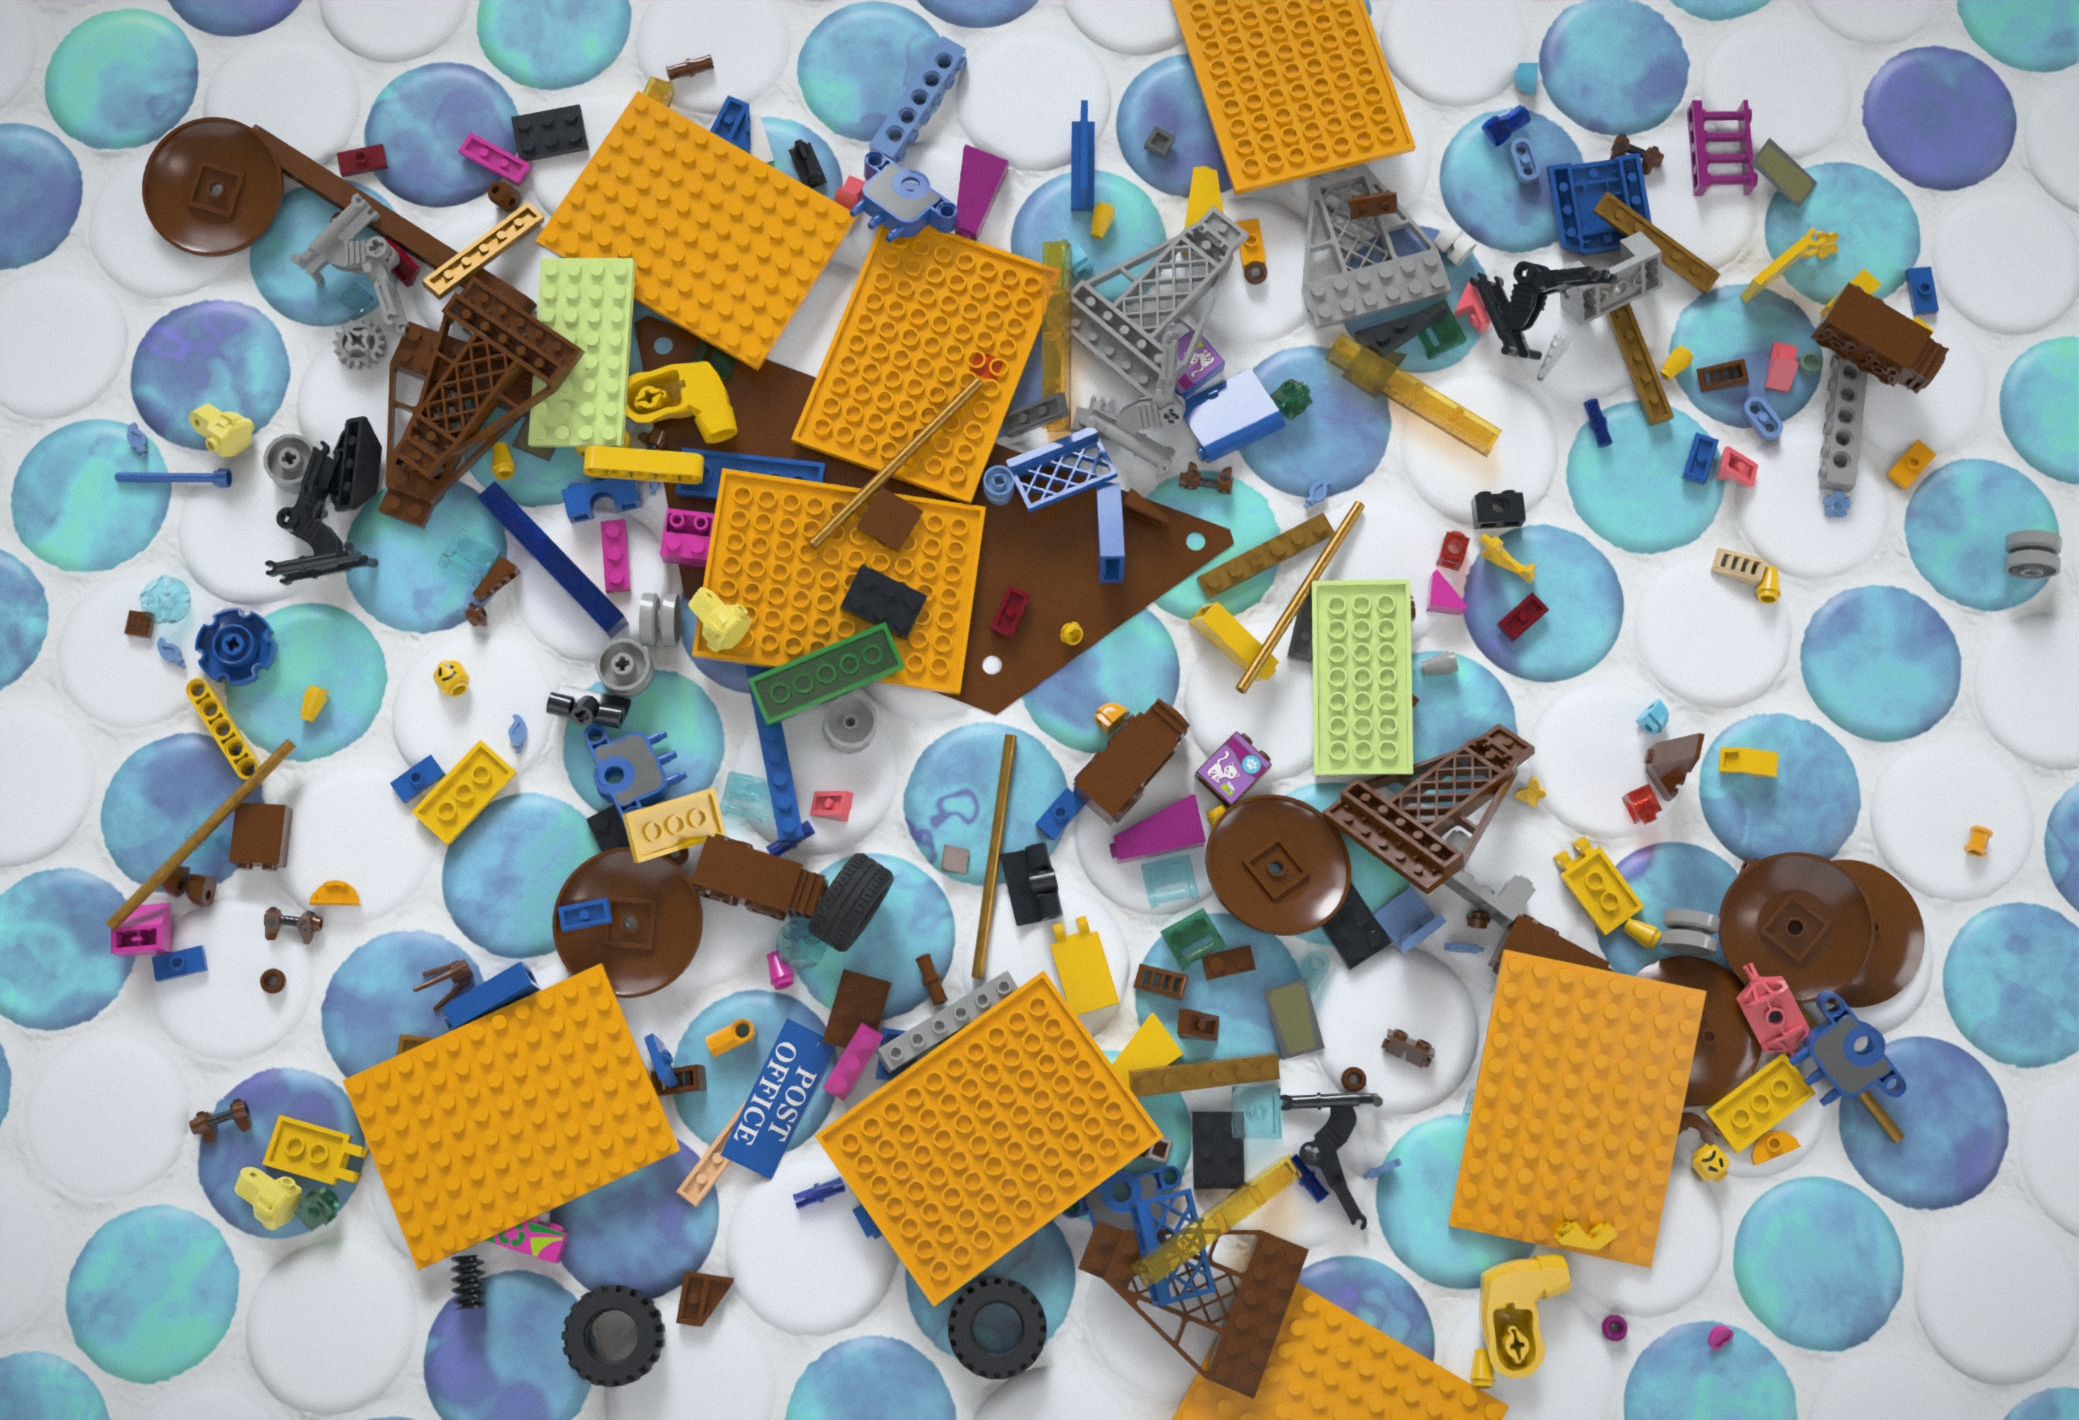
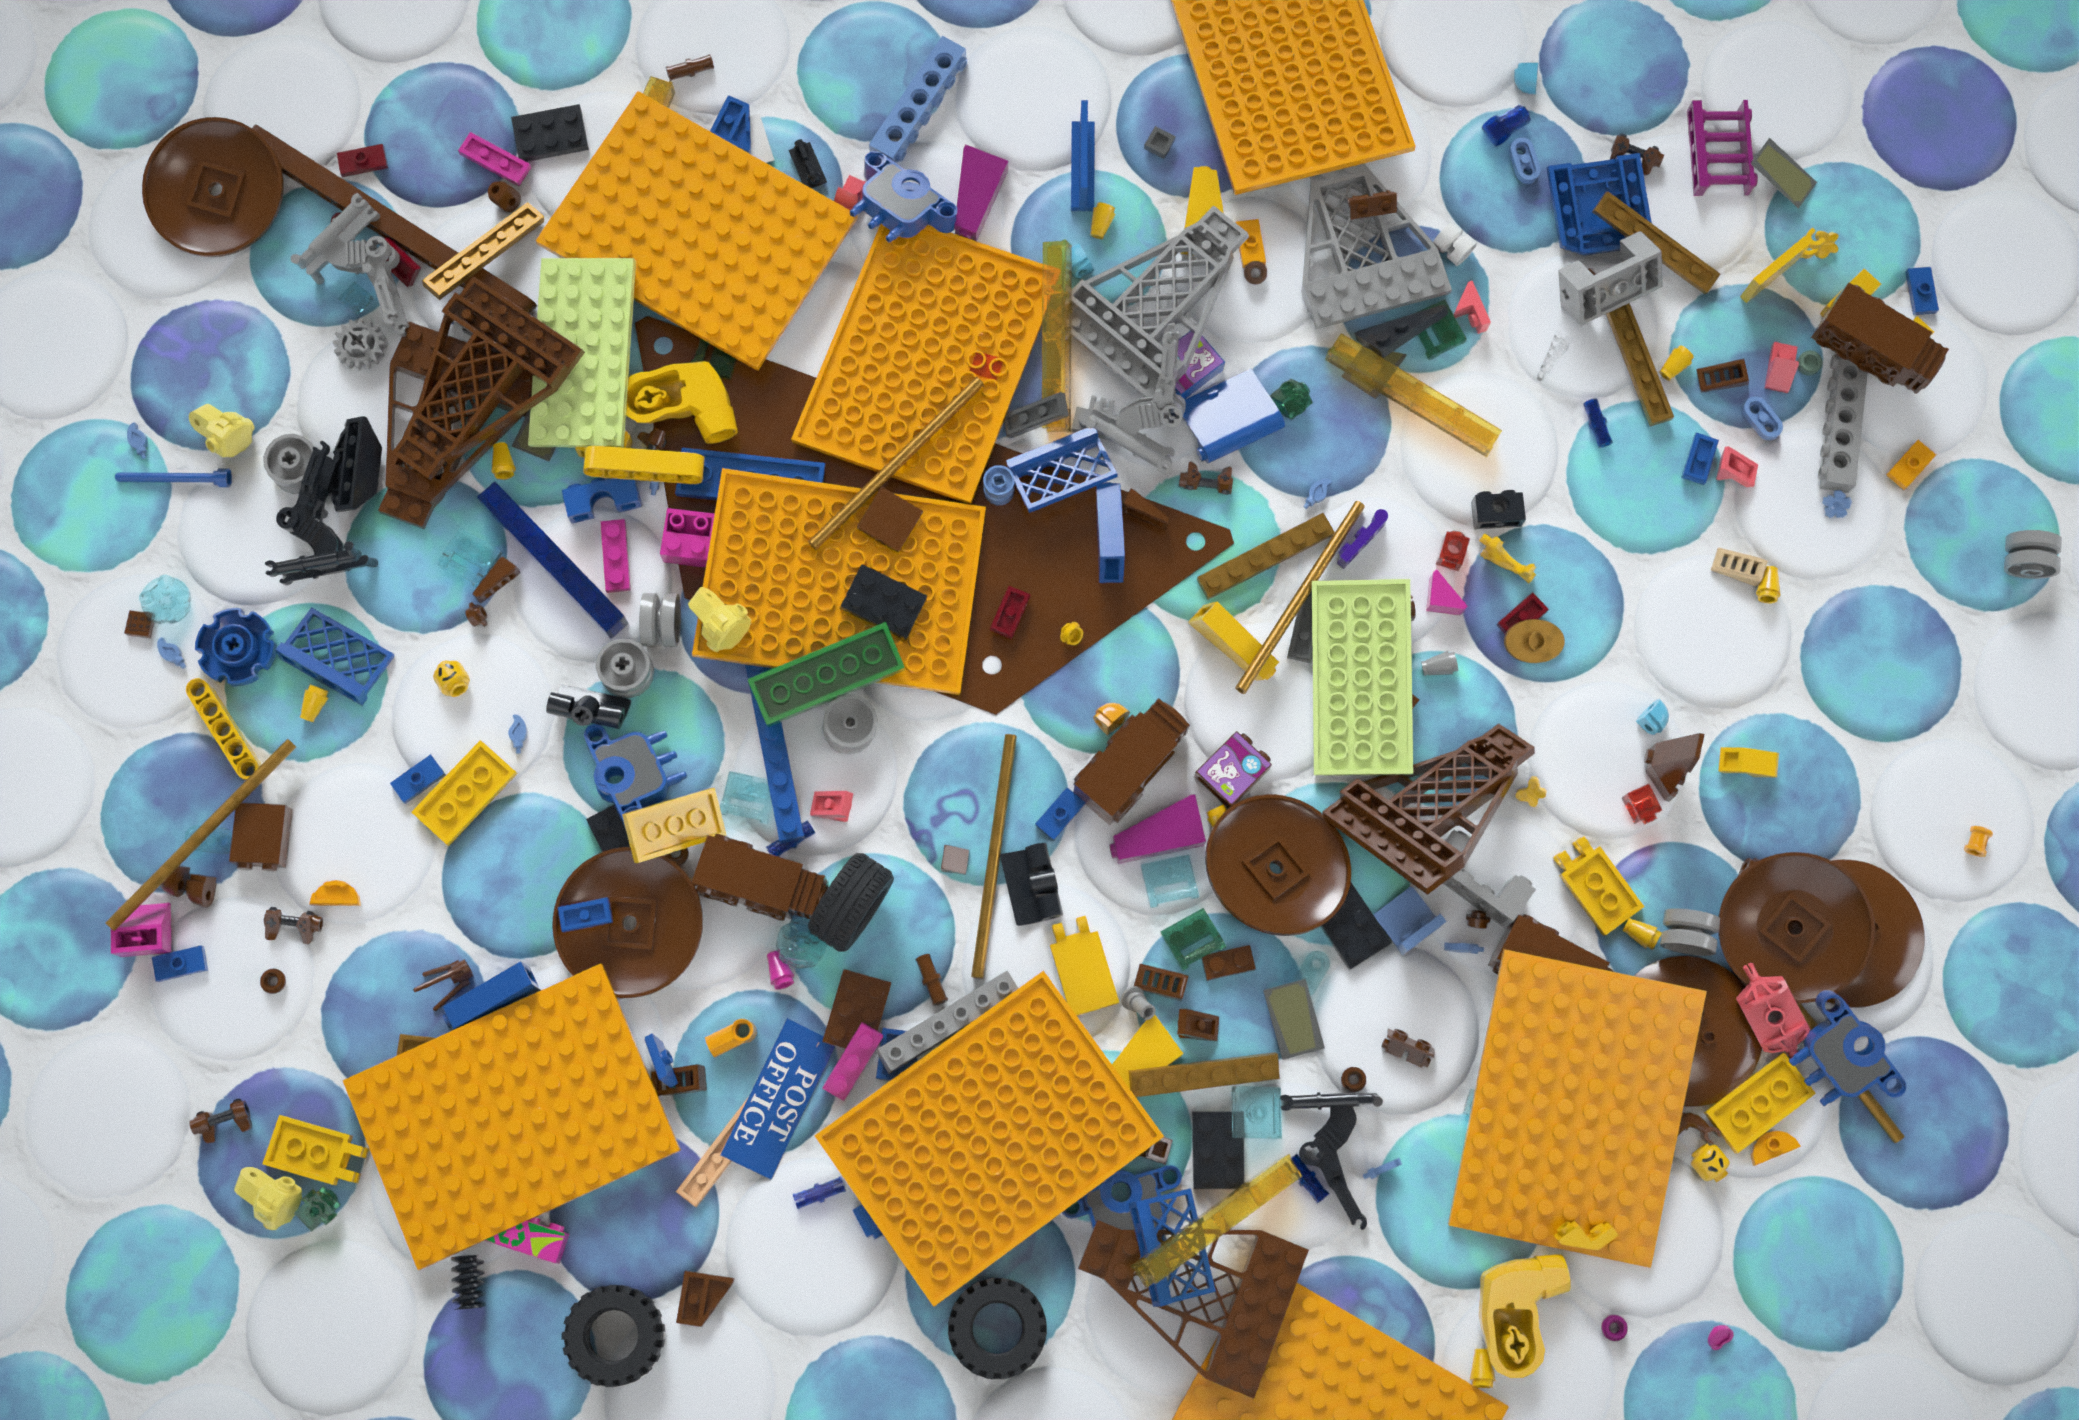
(320, 670): none -> blue fence
(1134, 1000): none -> light grey pin
(1363, 537): none -> dark purple plate
(1528, 300): black piece -> none
(1534, 641): none -> pearl gold piece

